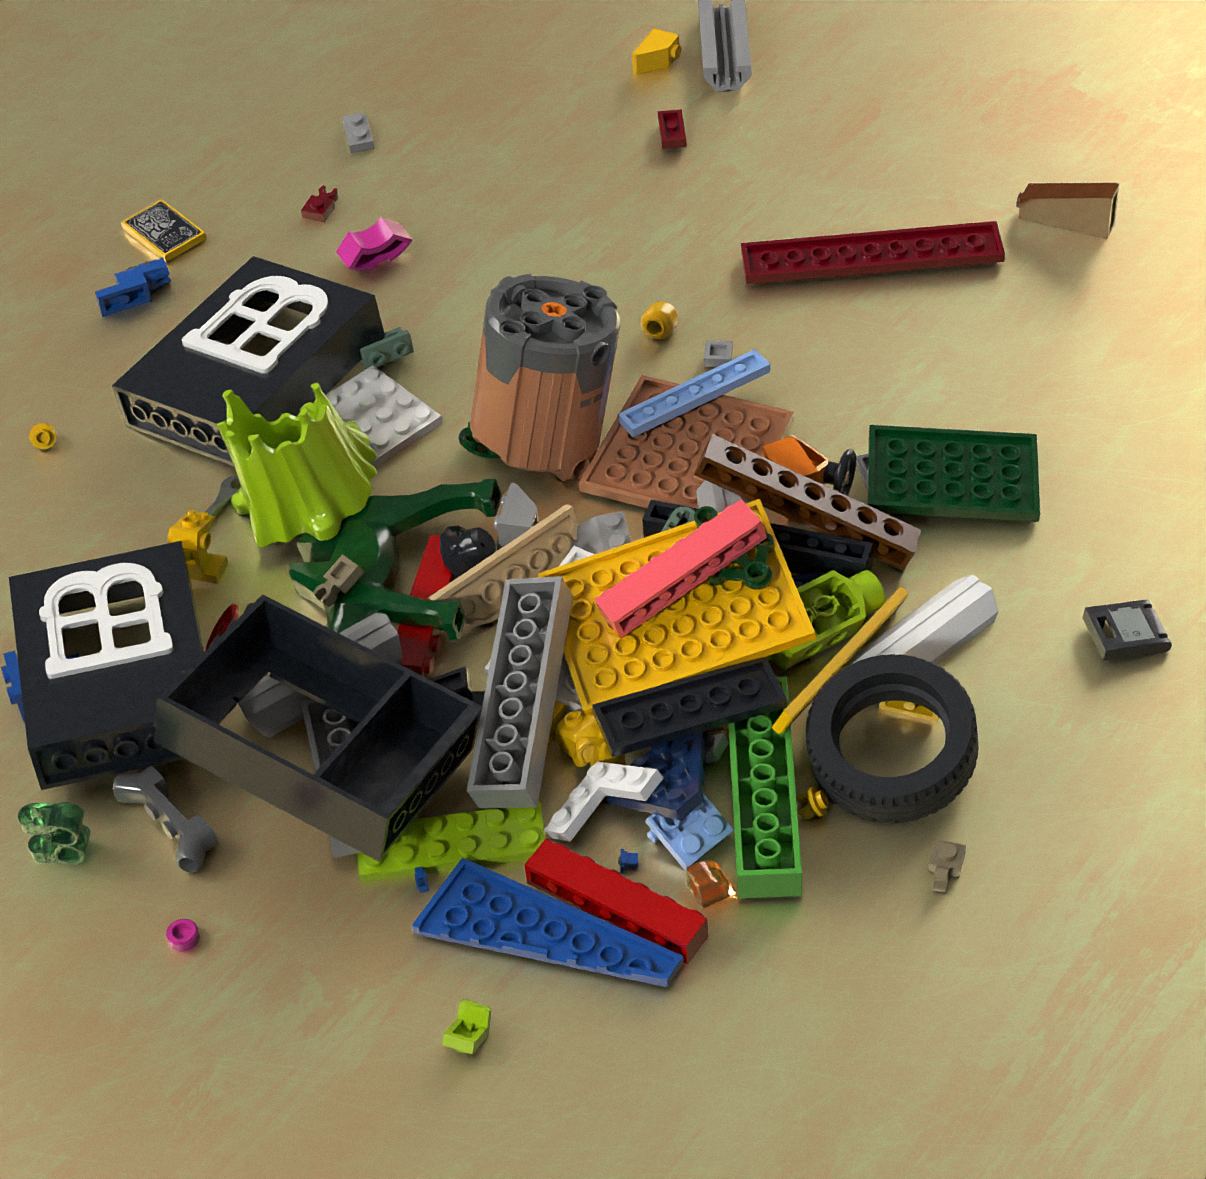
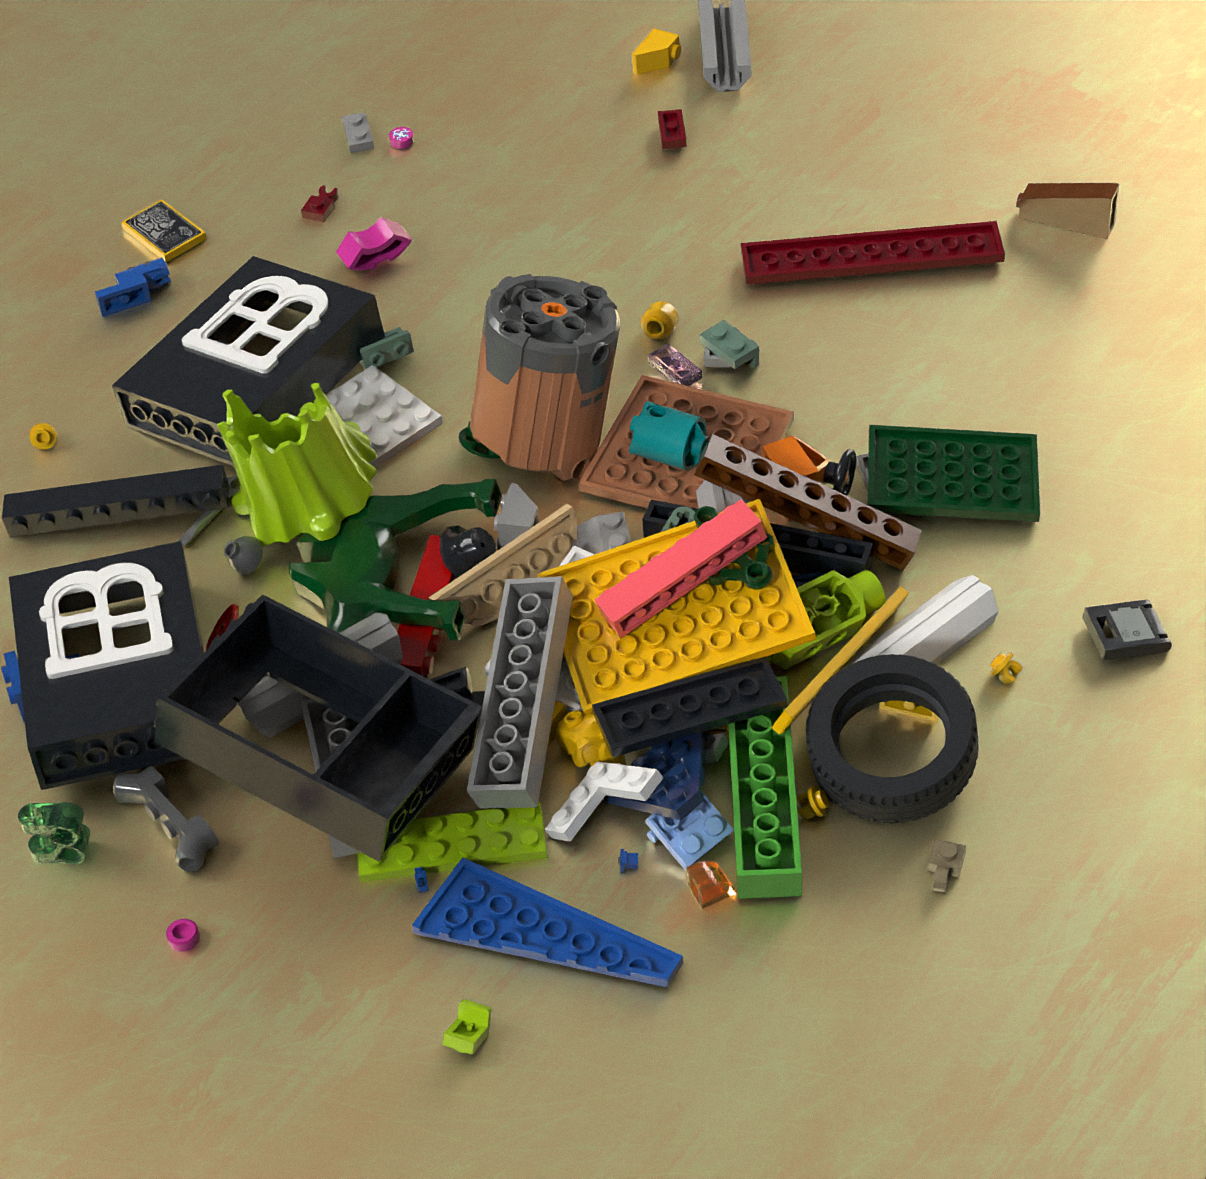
(115, 500): none -> black brick
(195, 539): yellow tile -> none
(244, 554): none -> dark grey brick
(339, 578): dark tan plate -> none
(401, 137): none -> dark pink tile
(616, 899): red brick -> none
(668, 436): none -> teal cylinder
(674, 365): none -> plate
(693, 393): light blue plate -> none
(730, 345): none -> sand green bracket
(1002, 664): none -> yellow plate

